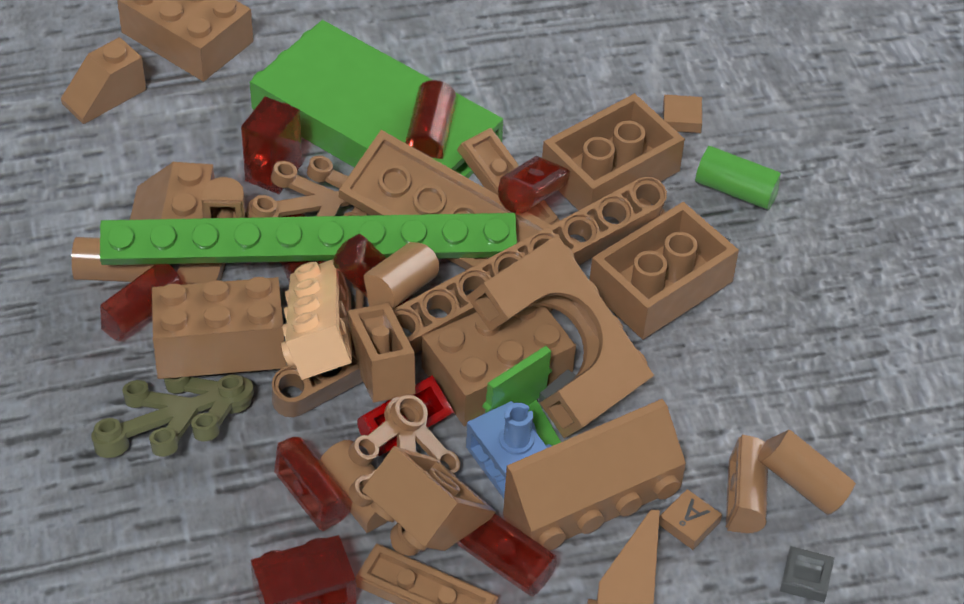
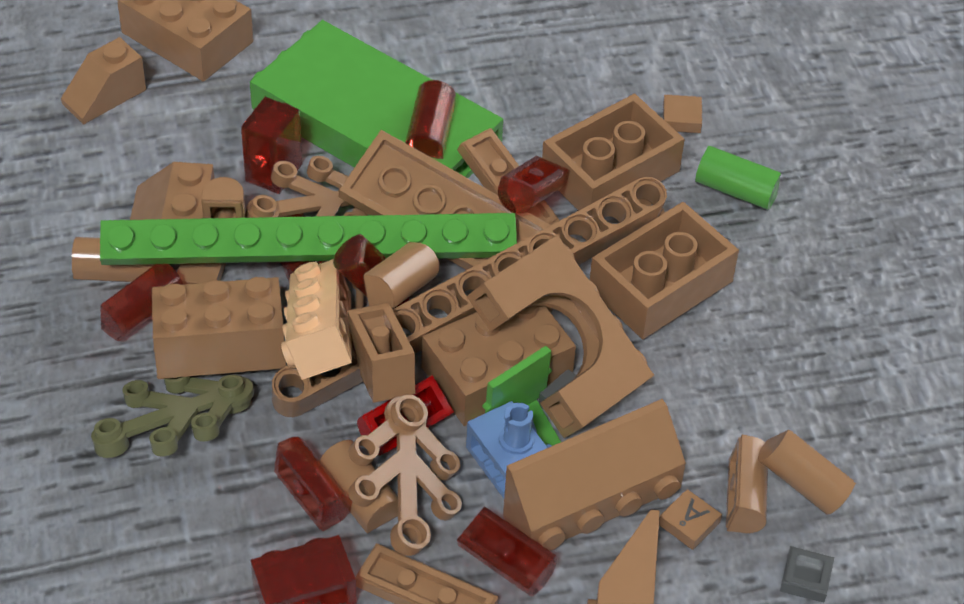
(425, 500): medium nougat slope -> none

